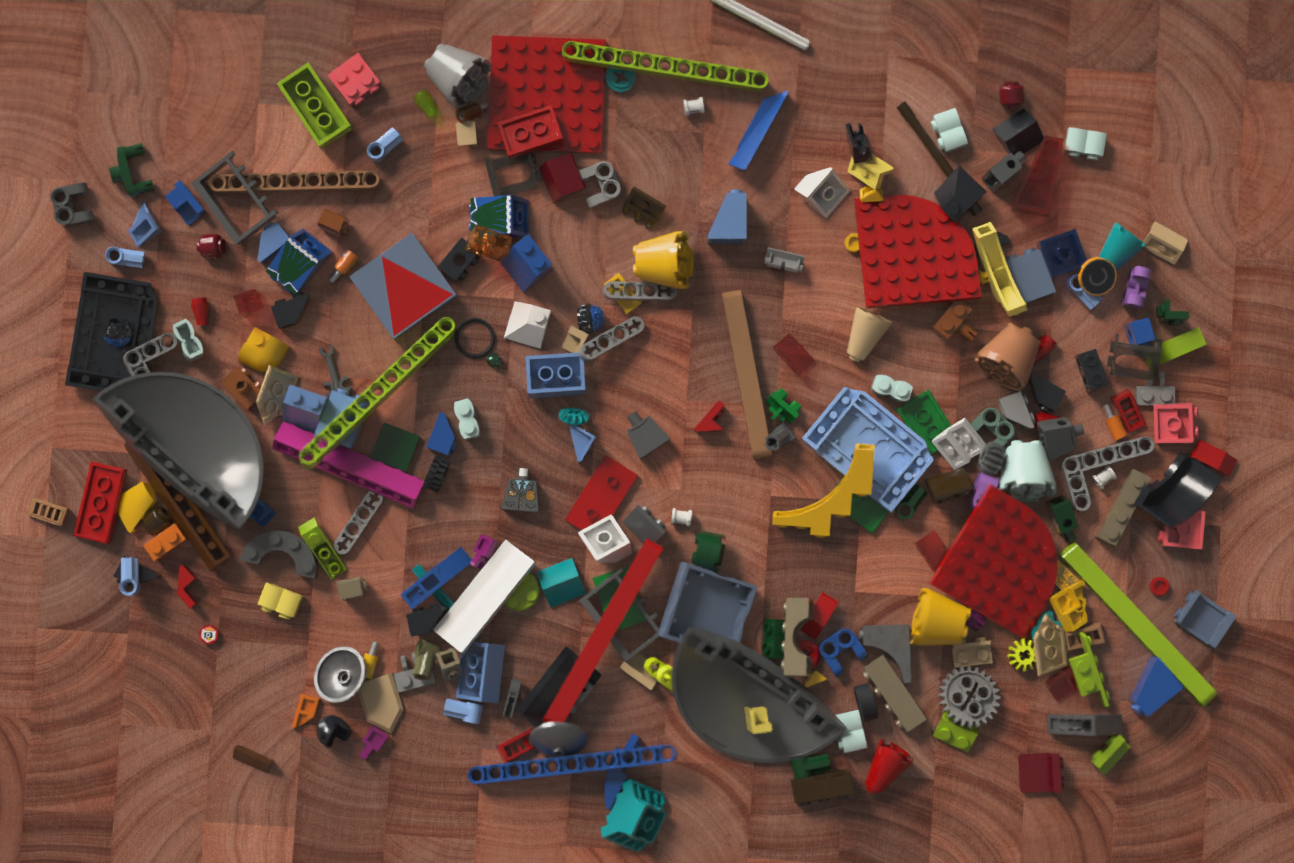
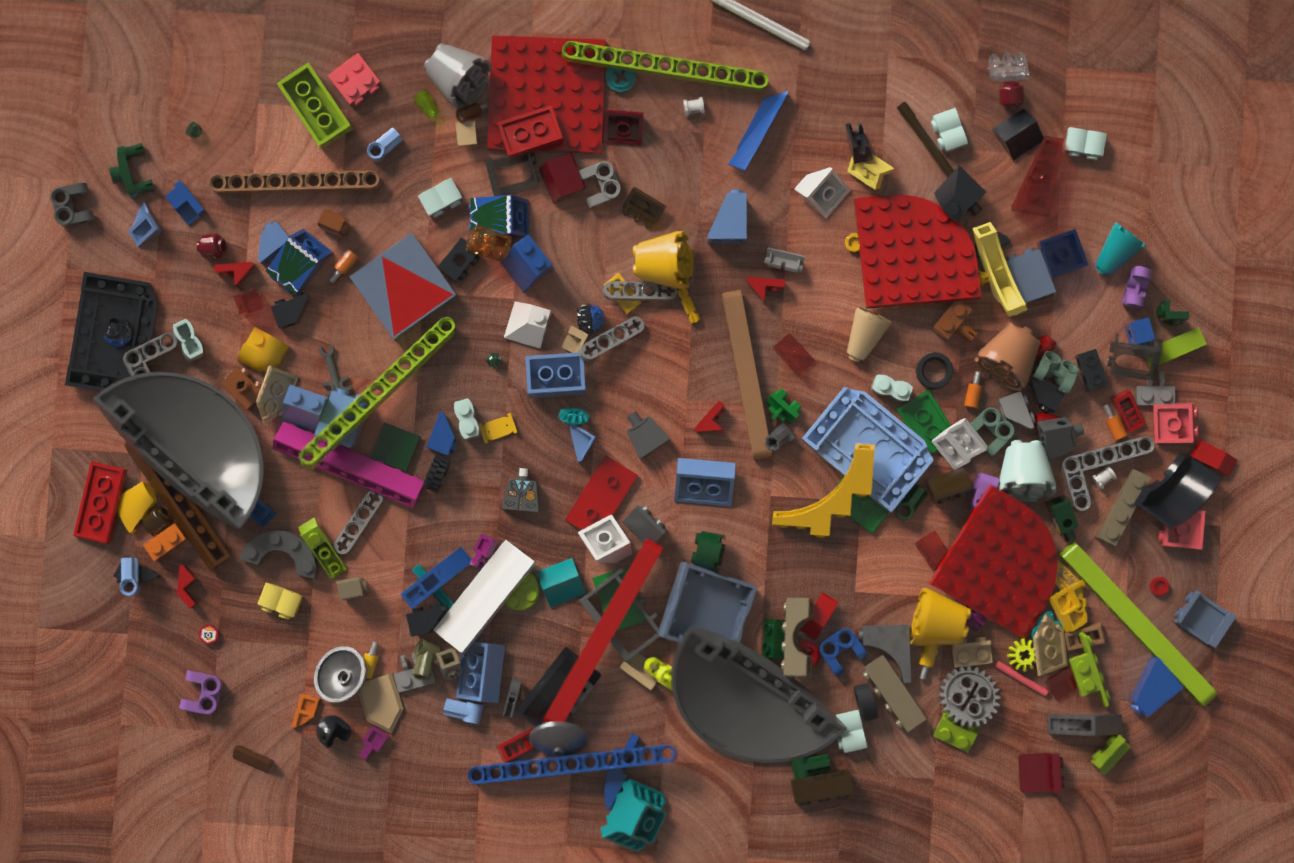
(62, 516): medium nougat slope -> none
(127, 257): light blue piece -> none
(194, 130): none -> hinge
(200, 310): red cone -> none
(206, 194): dark grey hinge -> none
(206, 693): none -> medium lavender piece
(240, 270): none -> red slope
(440, 198): none -> light aqua brick
(457, 337): black tyre -> none
(497, 428): none -> yellow piece
(623, 127): none -> dark red slope
(681, 517): white bush -> none
(688, 306): none -> yellow axle
(704, 482): none -> medium blue slope
(757, 720): light yellow panel -> none
(759, 284): none -> red slope
(815, 678): yellow slope -> none
(868, 194): yellow slope -> none
(886, 766): red cone -> none
(927, 659): none -> yellow piece
(934, 356): none -> black tyre
(974, 392): none -> orange piece
(991, 458): dark grey gear -> none
(1003, 171): dark grey torso -> none
(1008, 68): none -> clear plate
(1021, 678): none -> coral bar
(1063, 371): none -> sand green piece
(1087, 299): light blue piece -> none
(1097, 276): black tile -> none
(1165, 243): tan panel -> none

